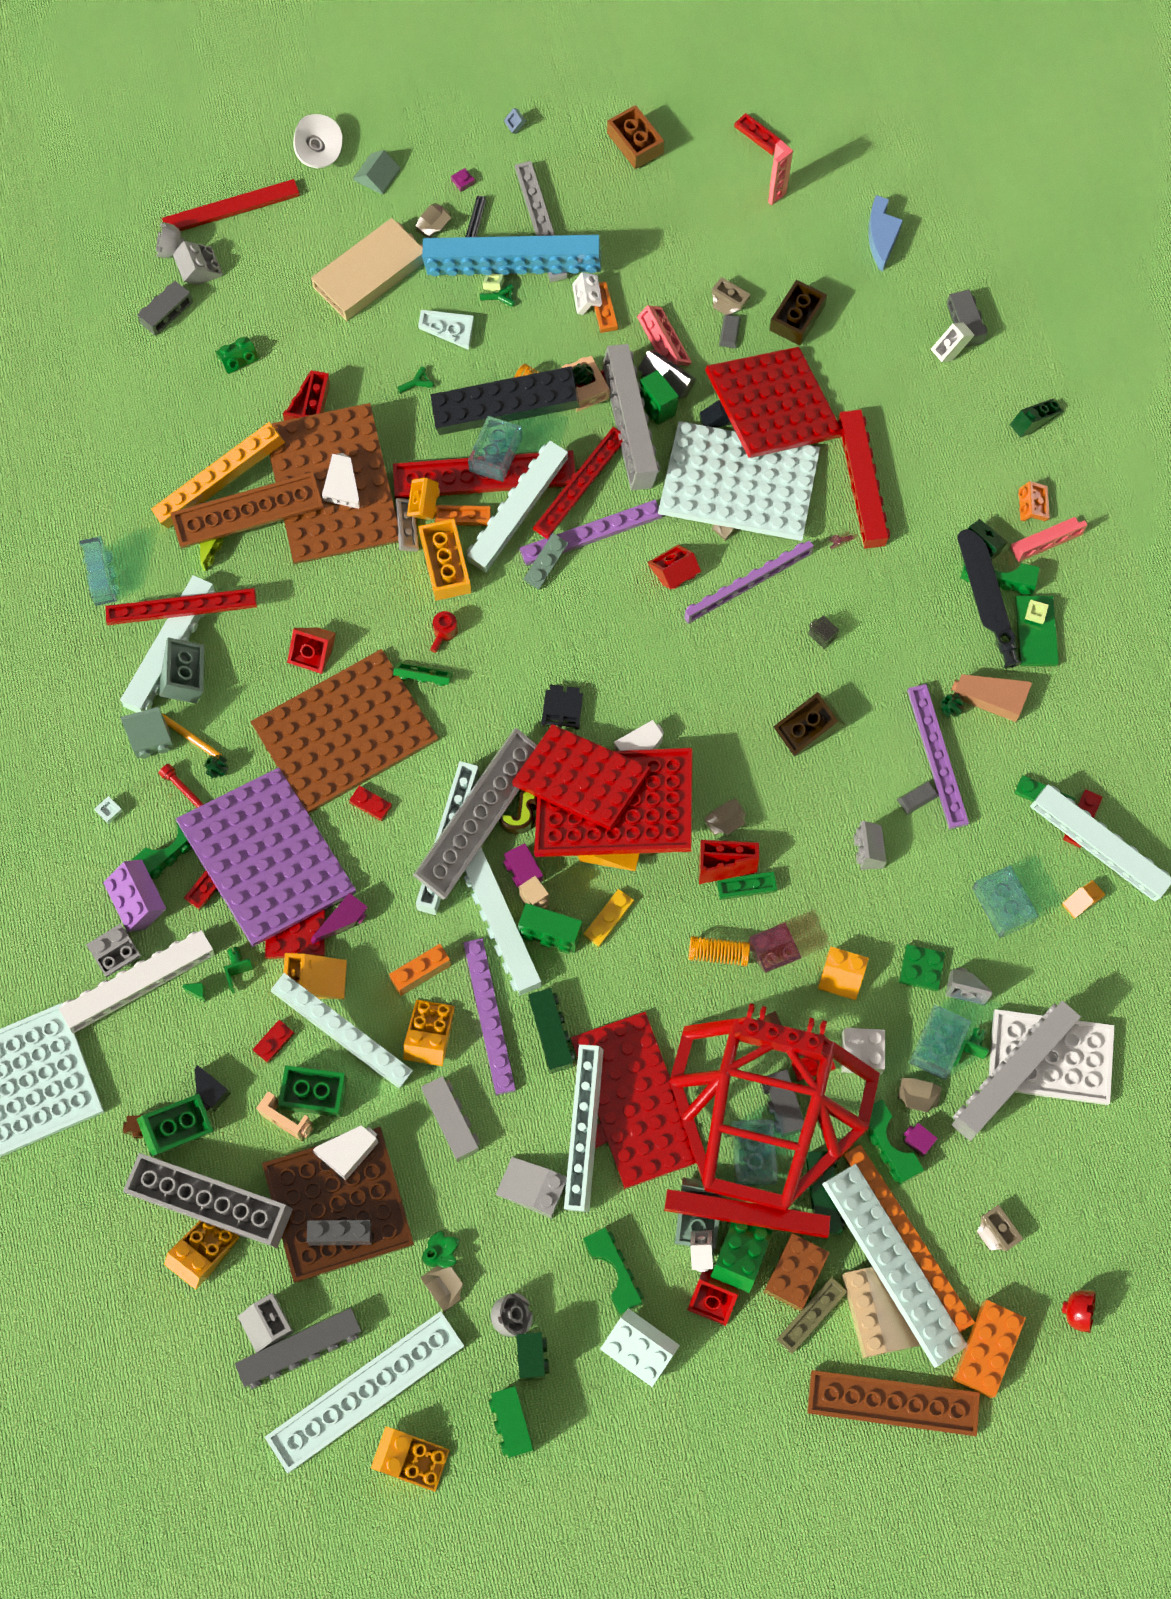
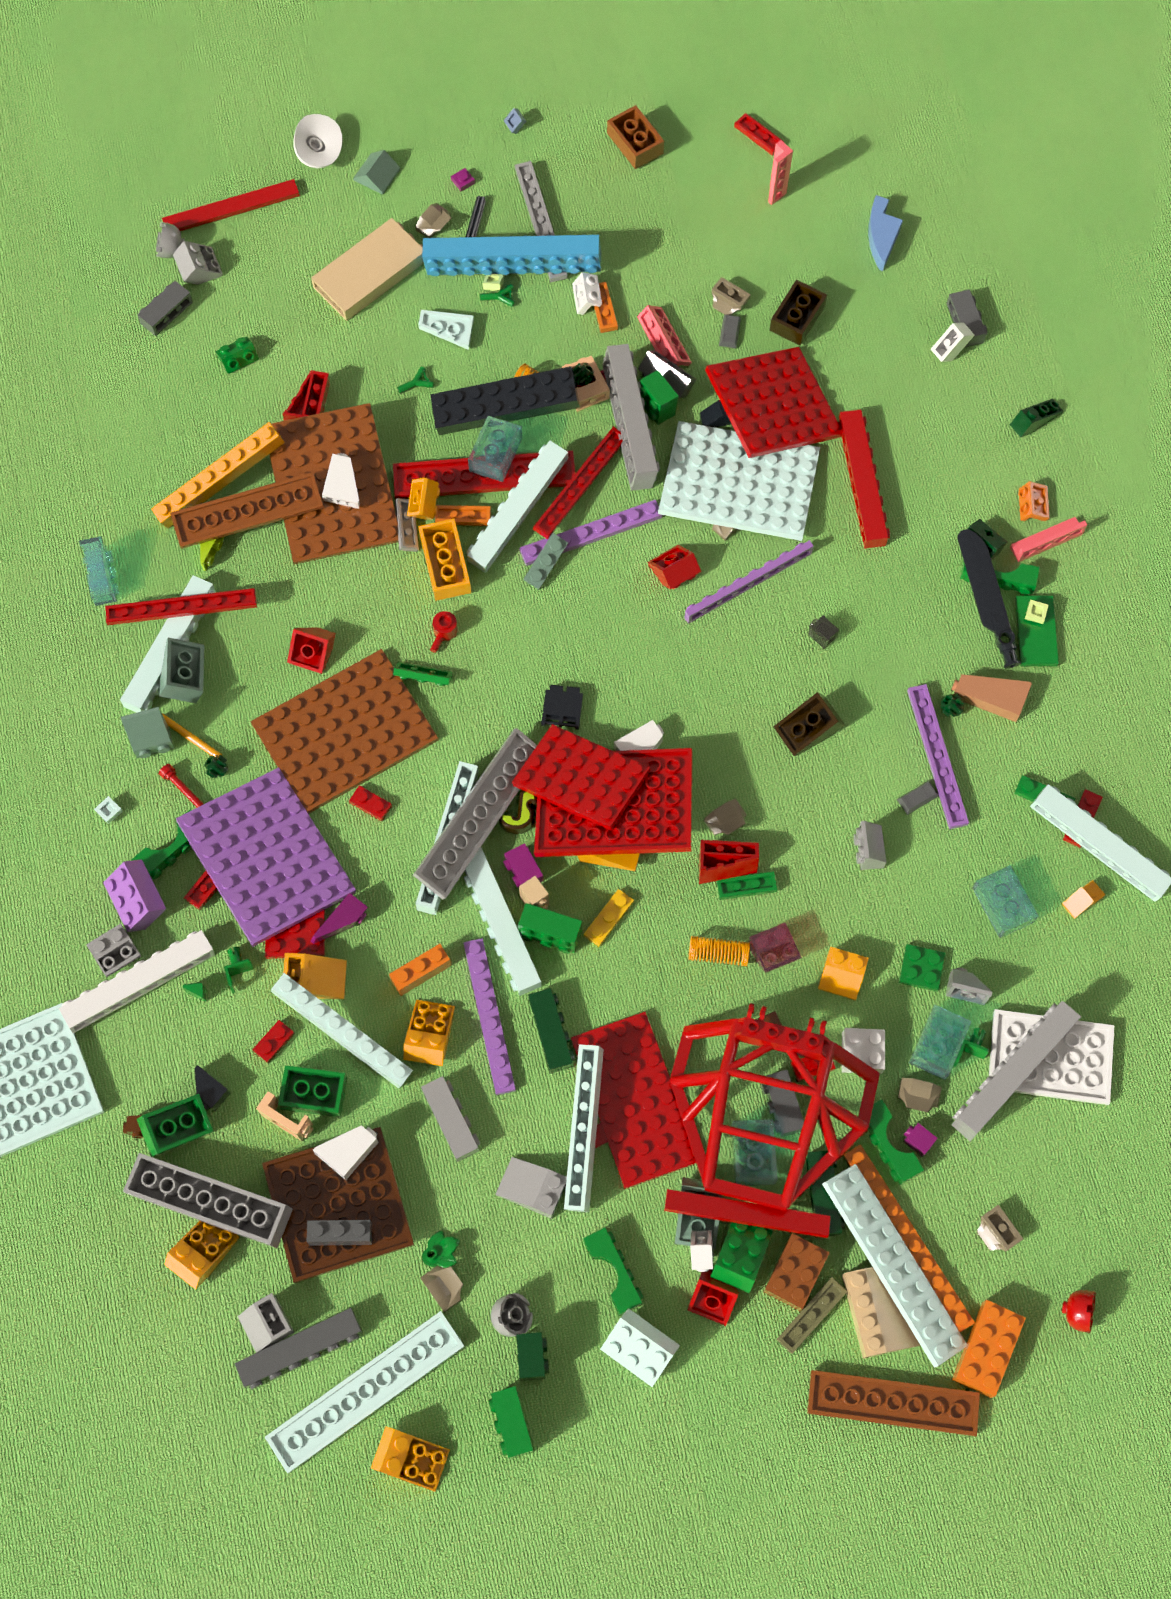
(838, 540): hand -> none

